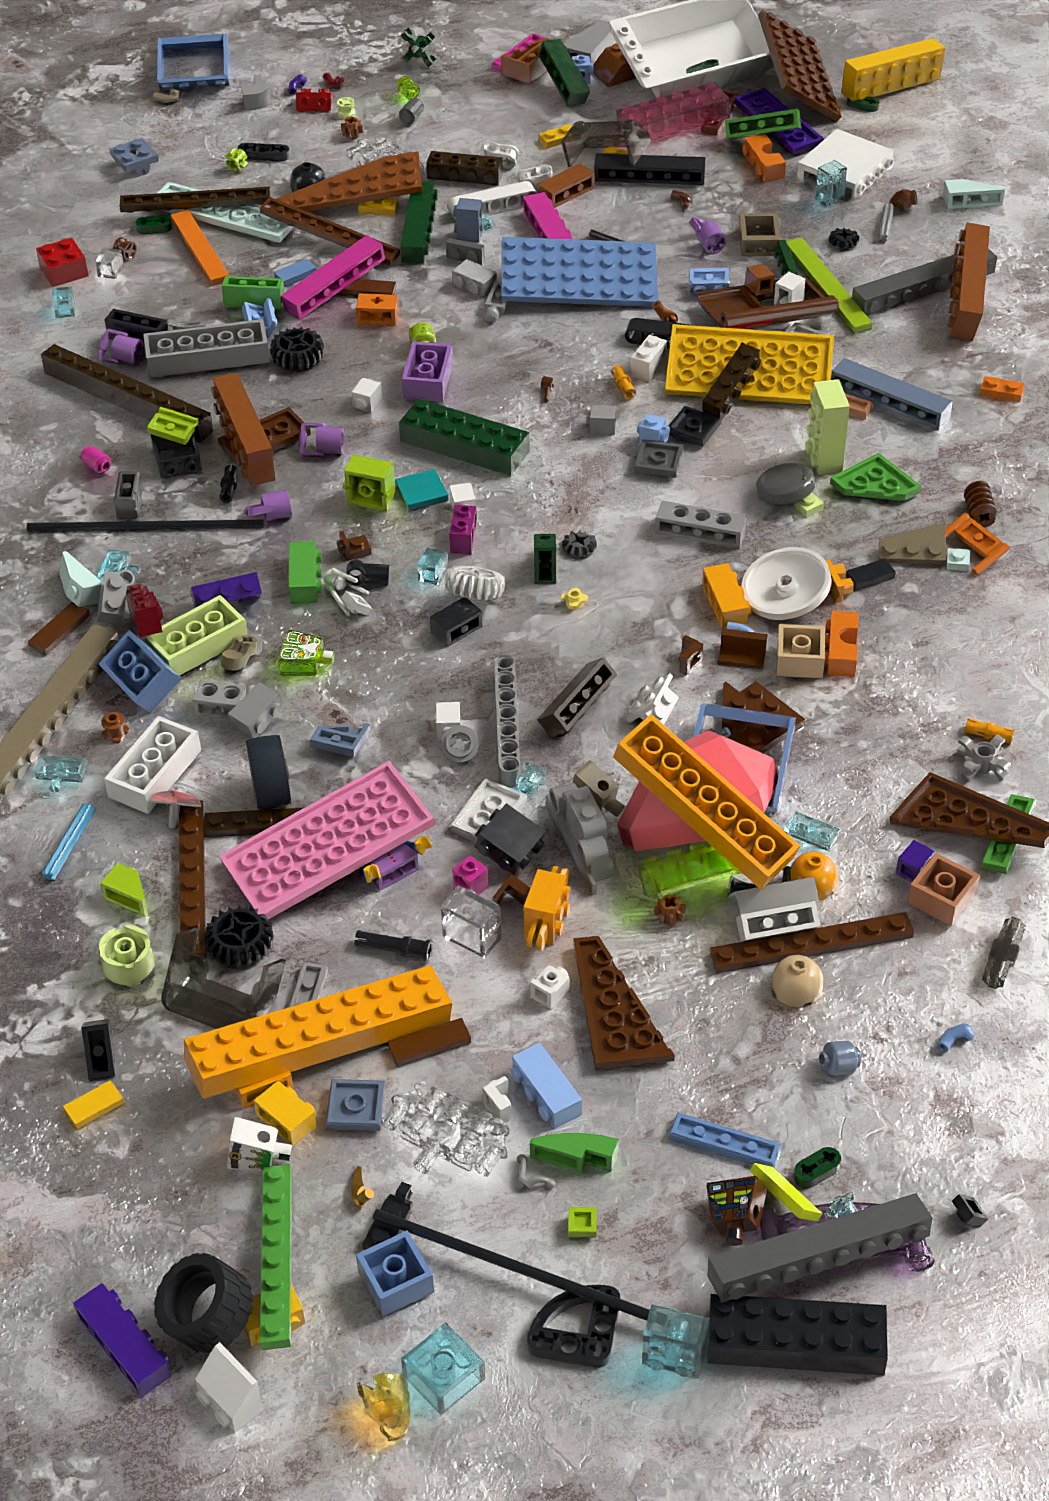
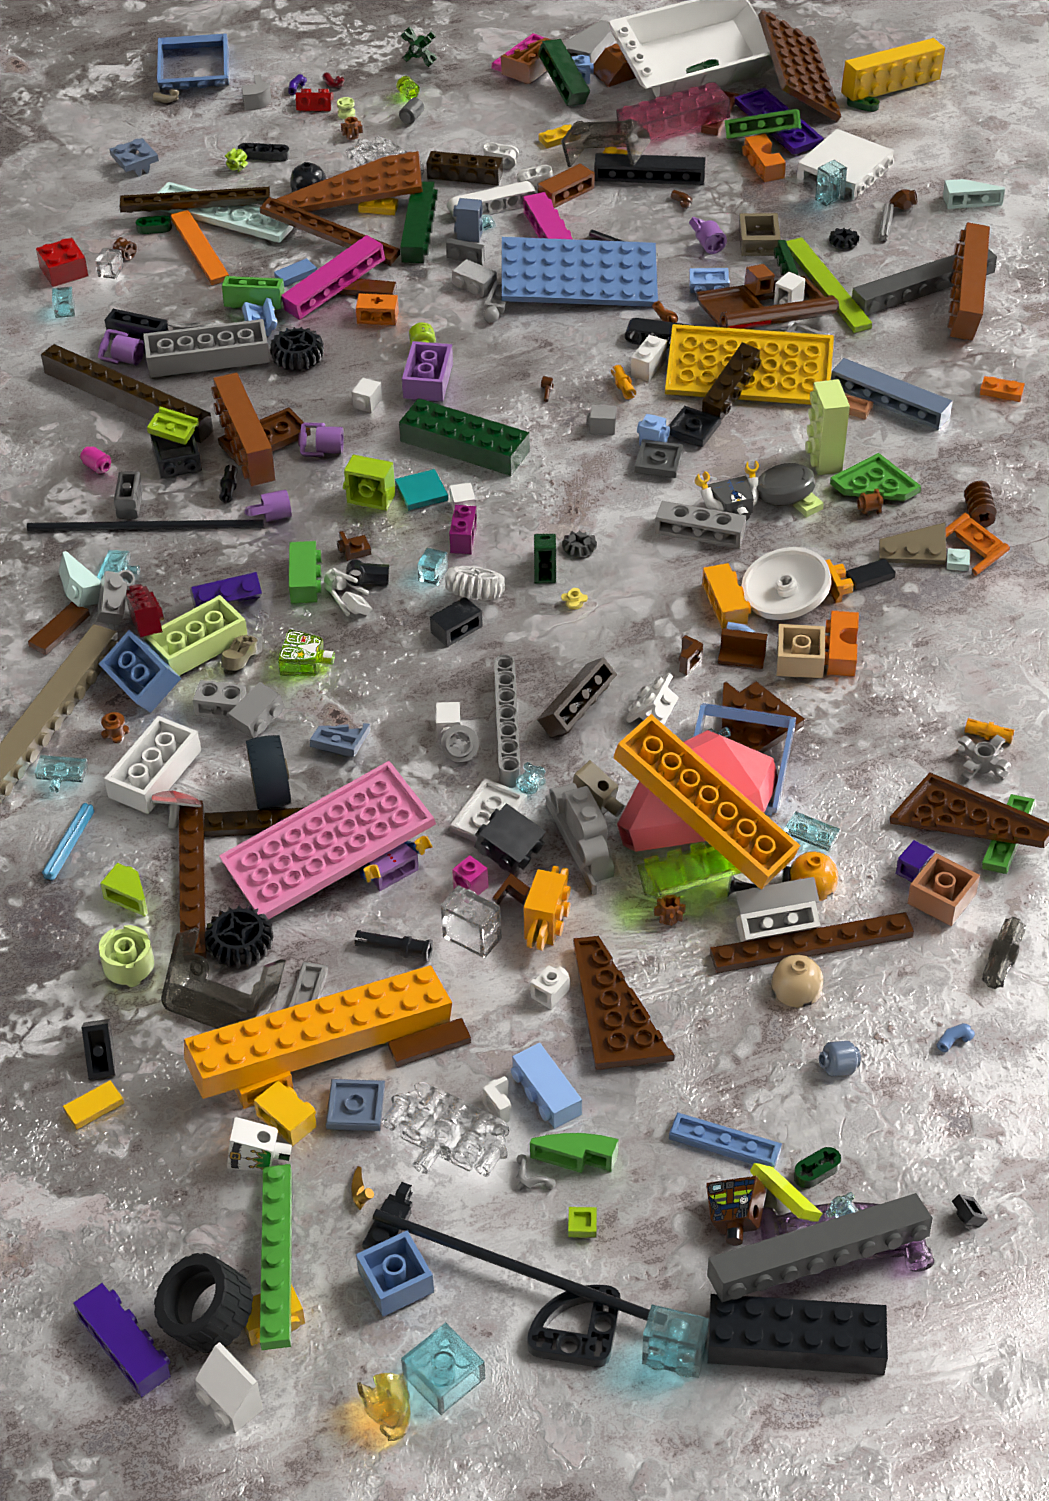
(731, 495): none -> torso
(870, 502): none -> dark orange brick

